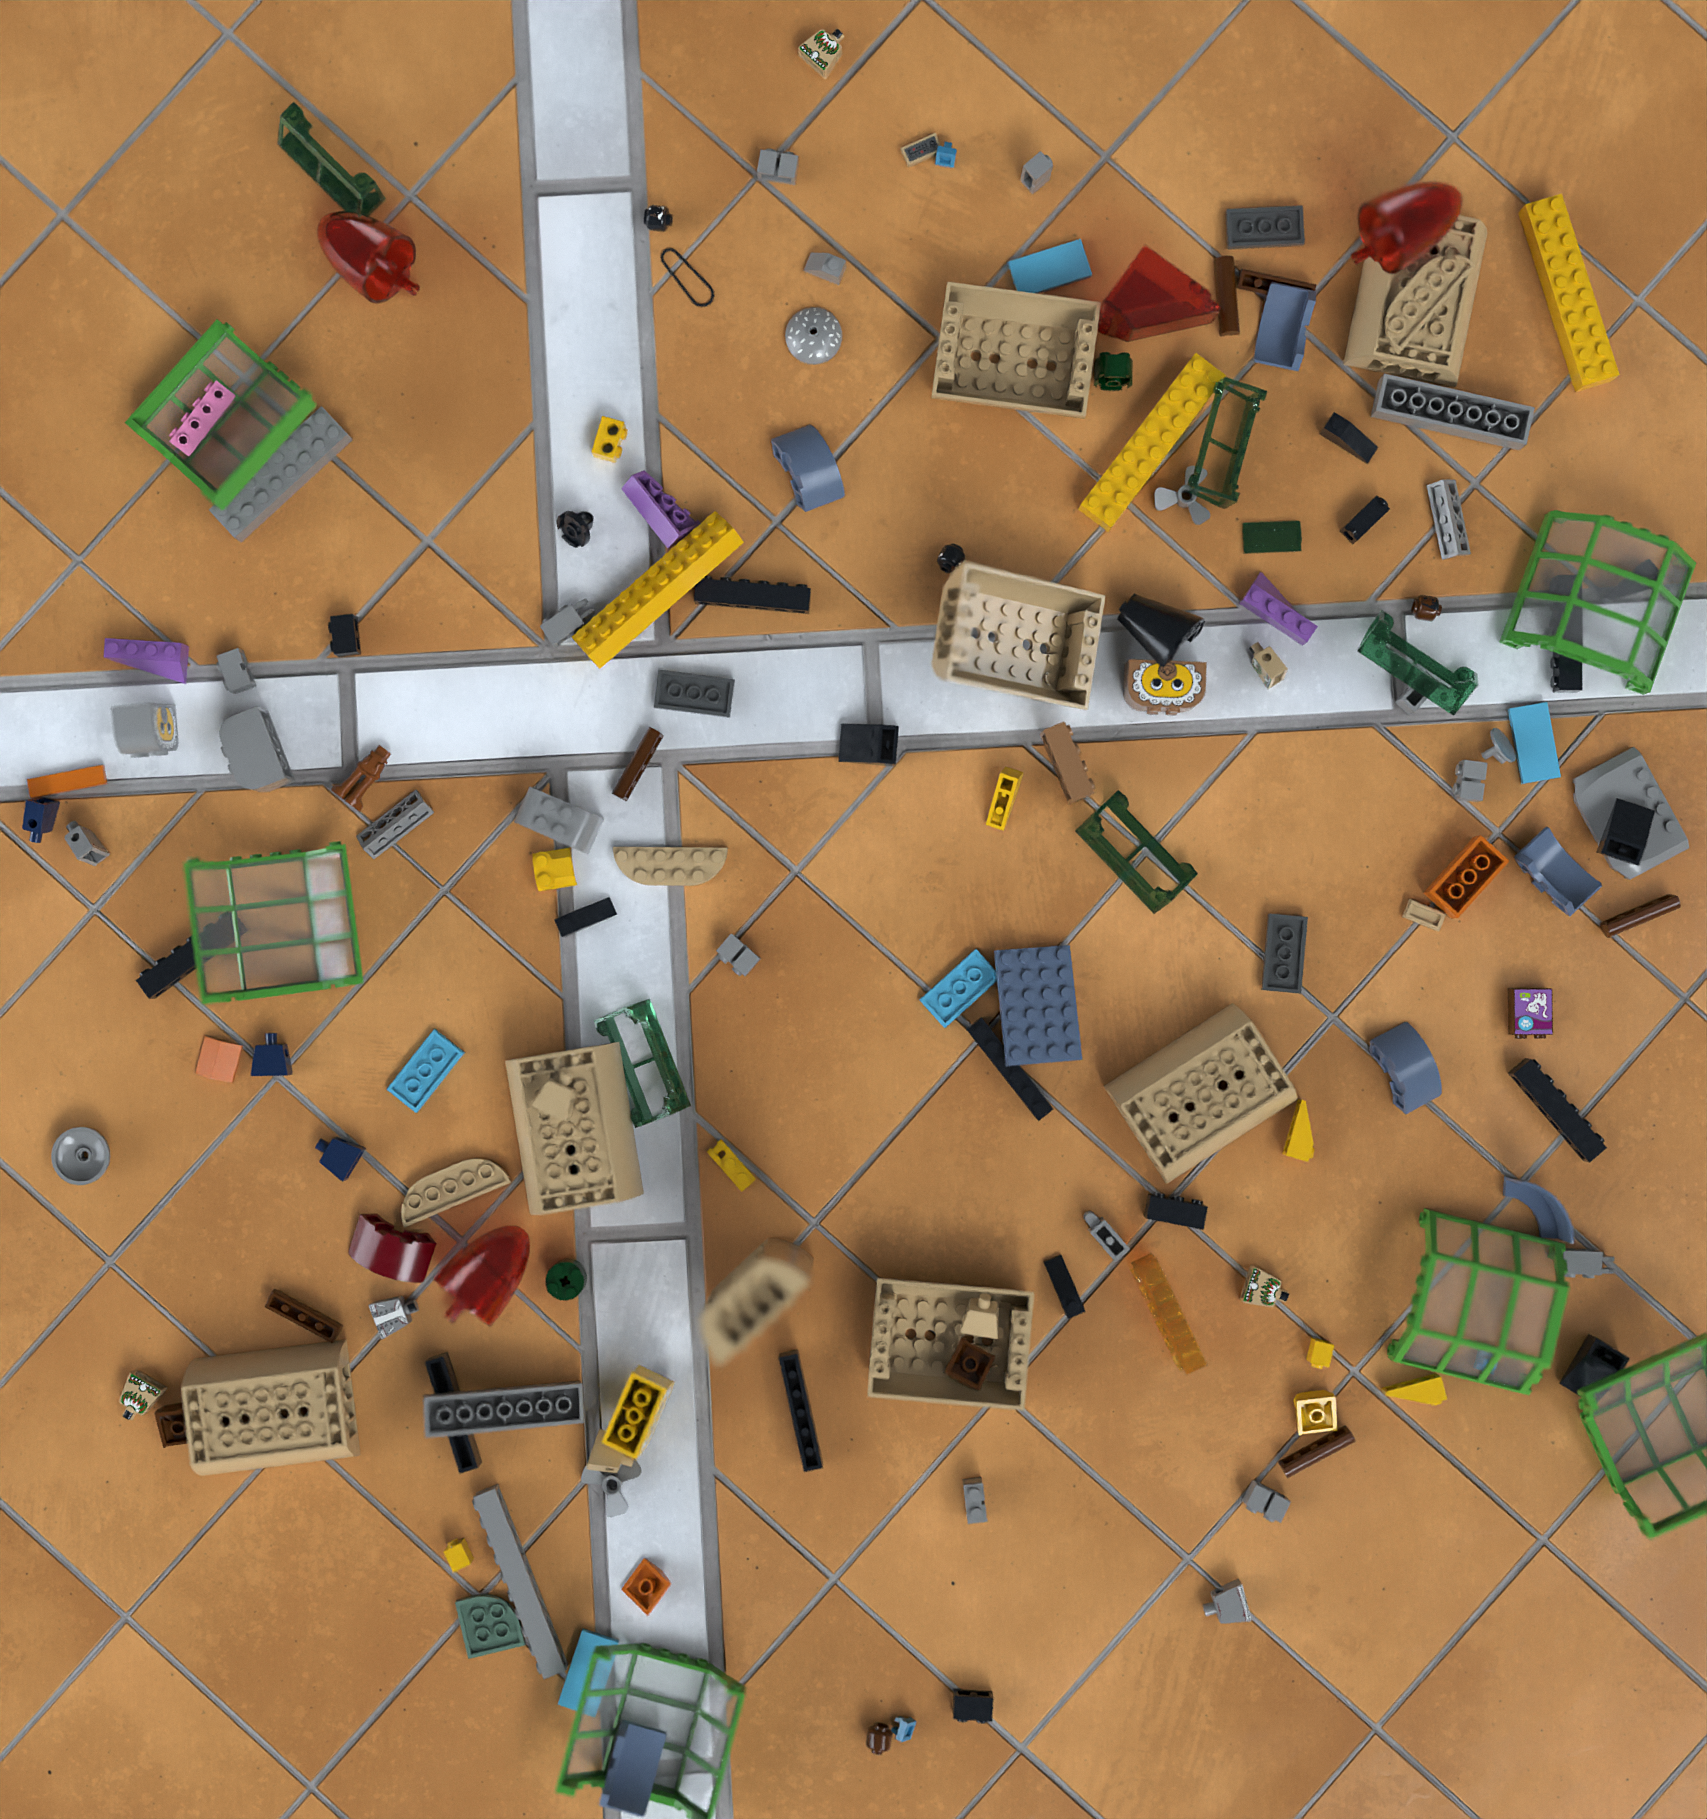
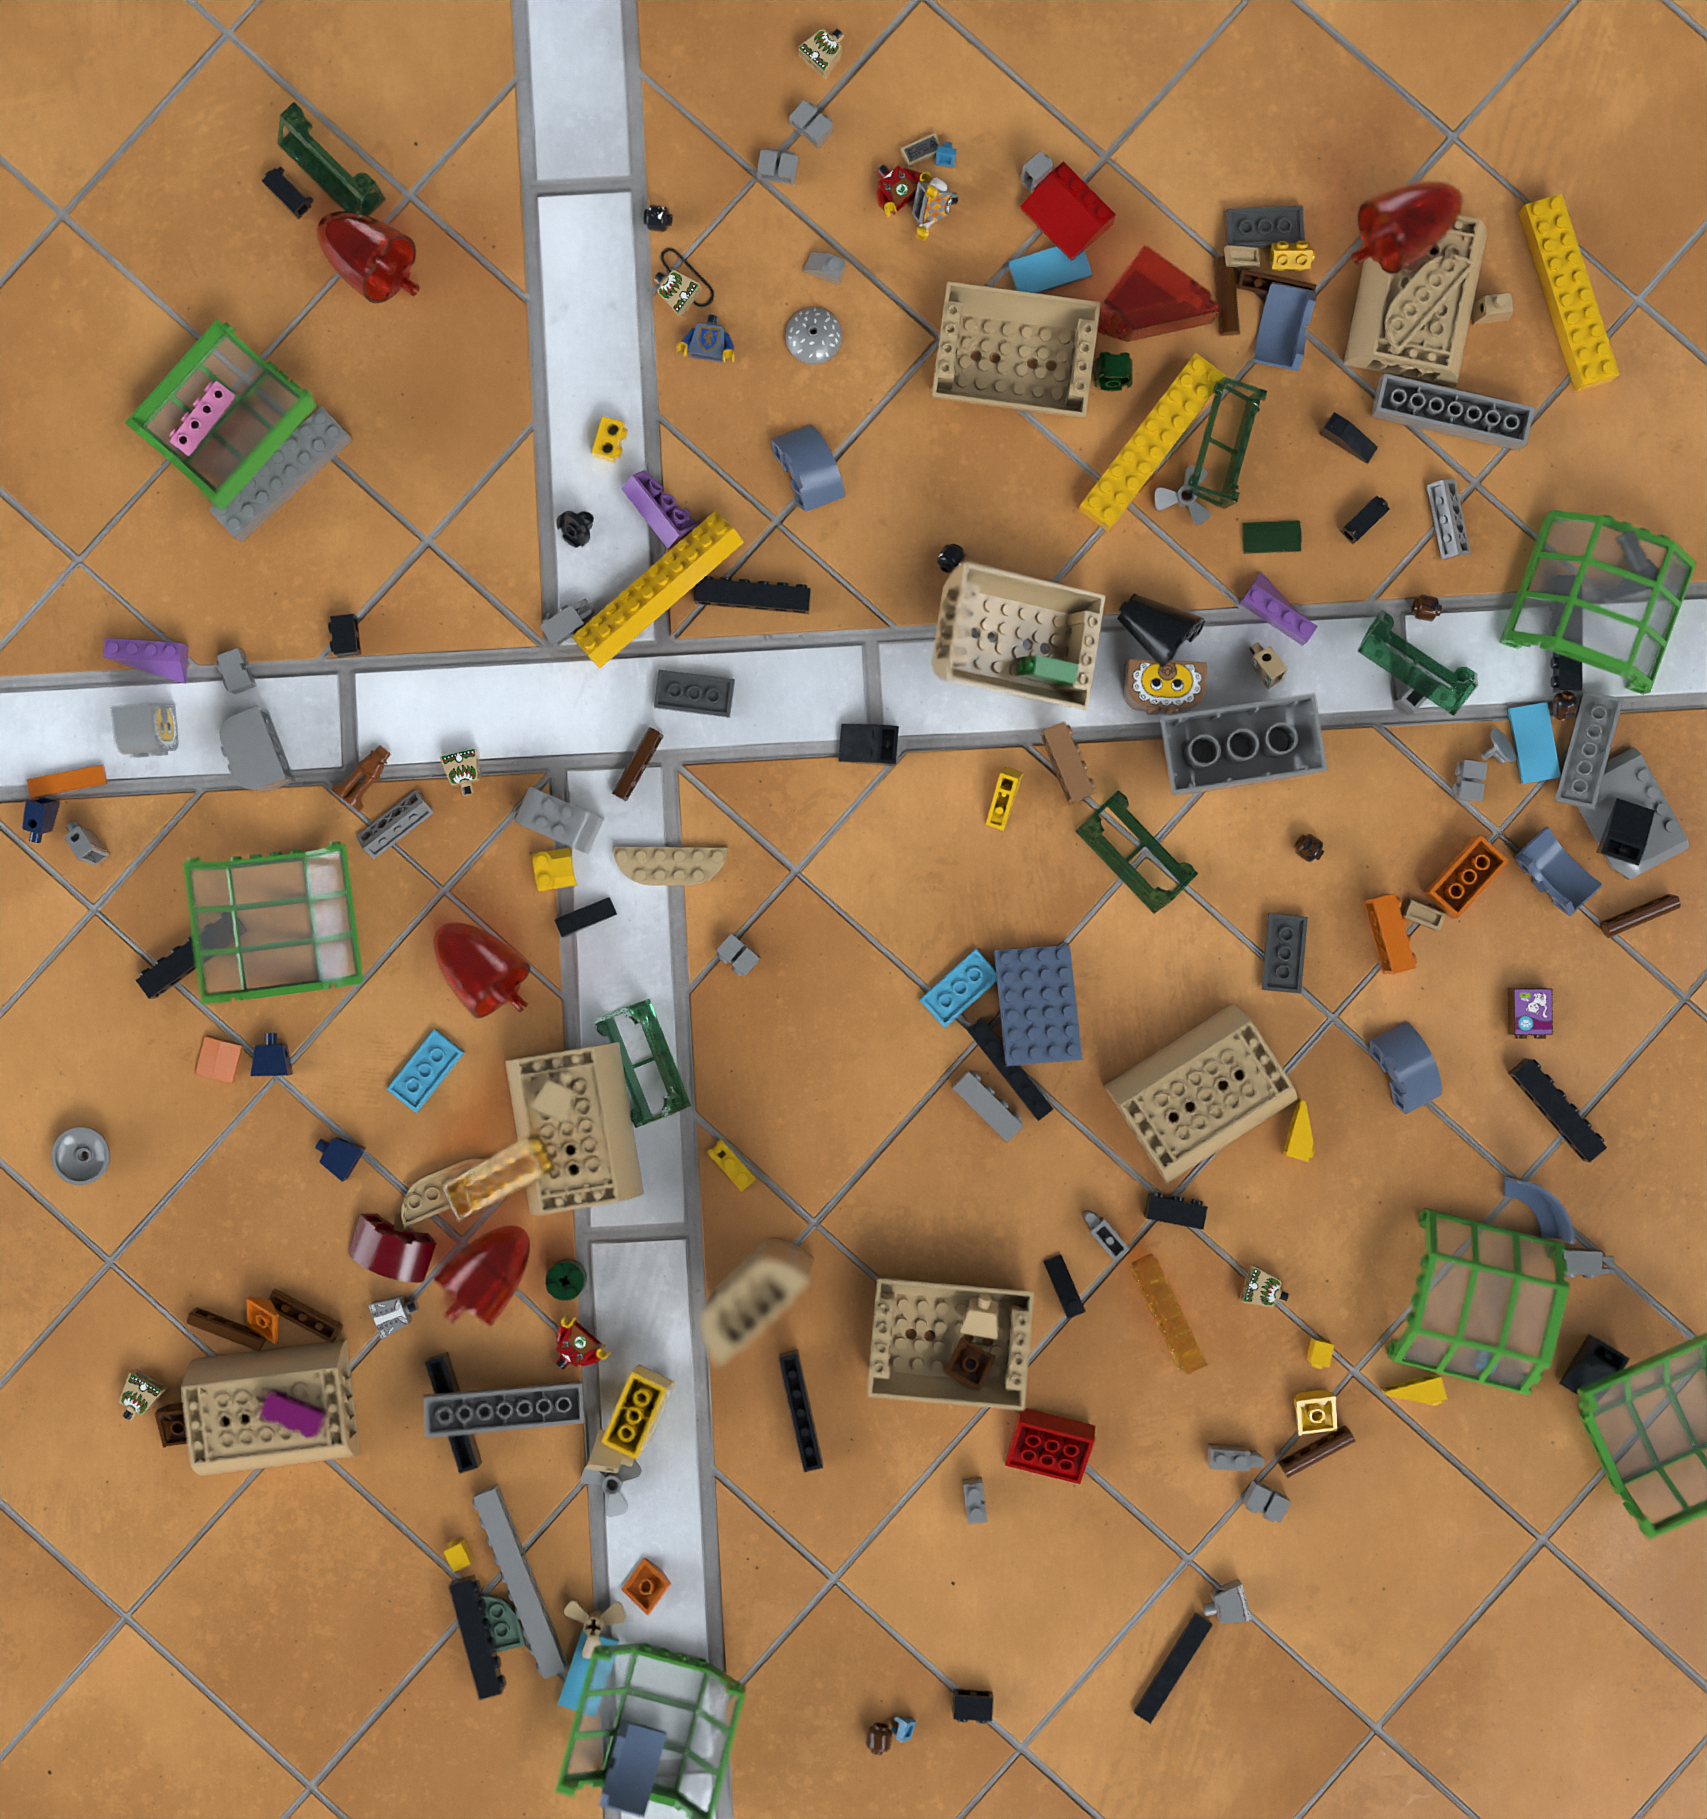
(225, 1328): none -> reddish brown brick
(262, 1318): none -> orange slope
(287, 193): none -> black brick
(293, 1414): none -> magenta brick
(462, 769): none -> torso
(477, 1637): none -> black brick
(479, 968): none -> clear red windscreen
(499, 1177): none -> clear yellow brick
(577, 1345): none -> torso
(613, 1615): none -> tan piece
(677, 290): none -> torso
(707, 342): none -> torso
(811, 124): none -> light grey piece
(898, 187): none -> torso
(931, 204): none -> torso
(987, 1106): none -> light grey brick
(1047, 670): none -> brick
(1050, 1445): none -> red slope
(1068, 211): none -> red slope
(1172, 1668): none -> black tile
(1232, 1458): none -> light grey hinge
(1242, 256): none -> tan tile
(1243, 744): none -> light grey brick
(1291, 255): none -> yellow brick
(1309, 847): none -> reddish brown head
(1390, 934): none -> orange brick
(1496, 308): none -> tan torso
(1564, 705): none -> reddish brown head
(1589, 750): none -> light grey plate
(1633, 551): none -> dark grey axle

